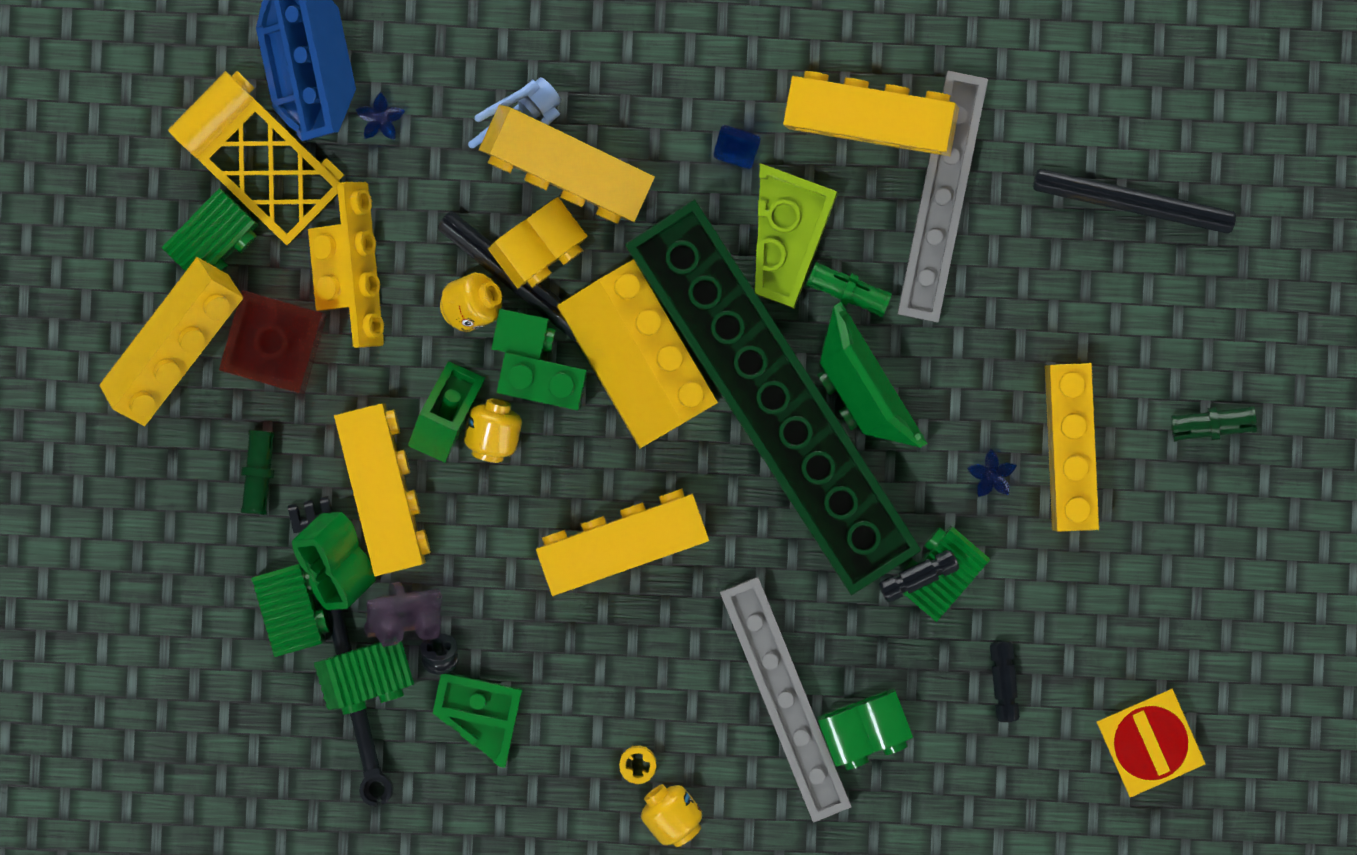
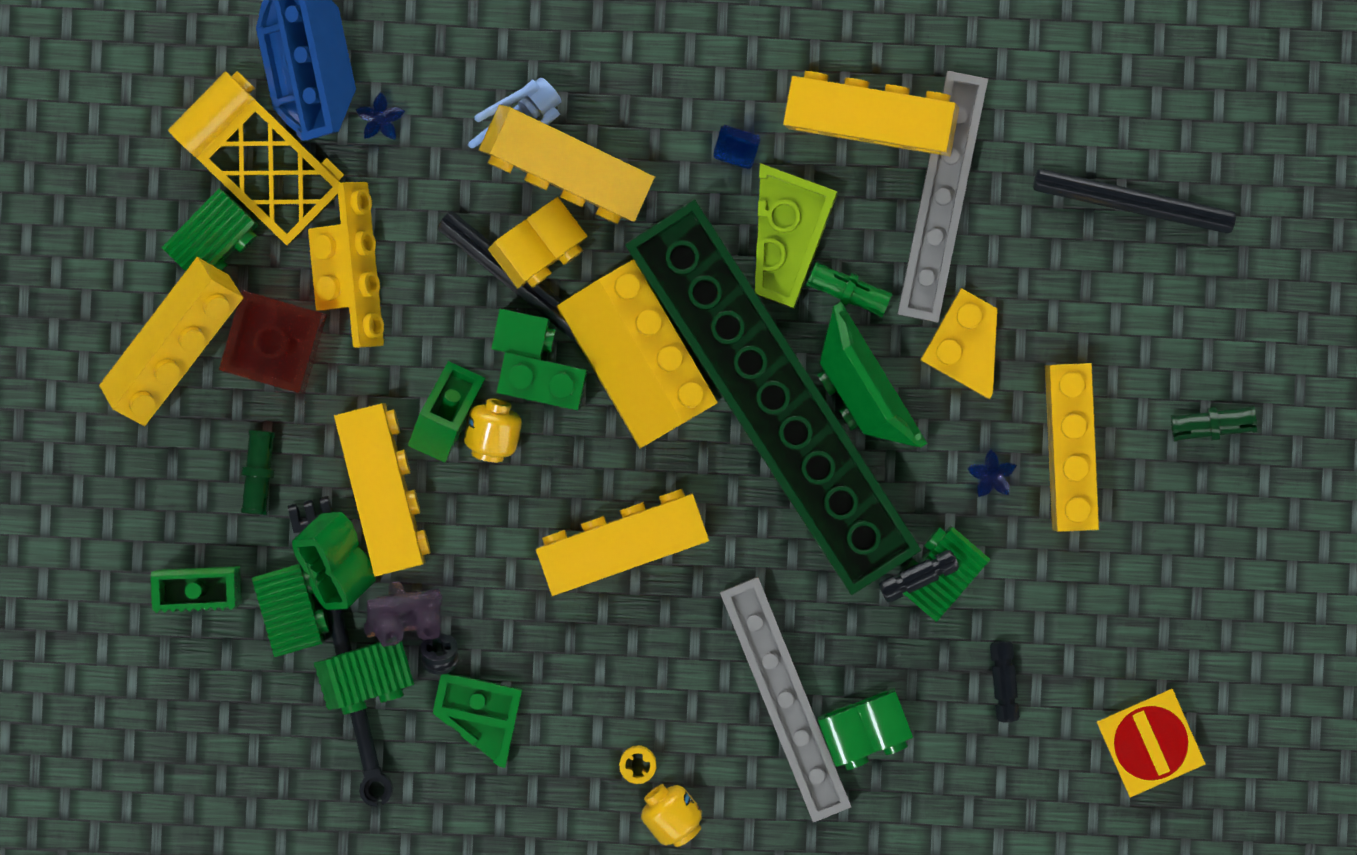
(196, 589): none -> green brick
(471, 302): yellow head -> none
(966, 343): none -> yellow wing

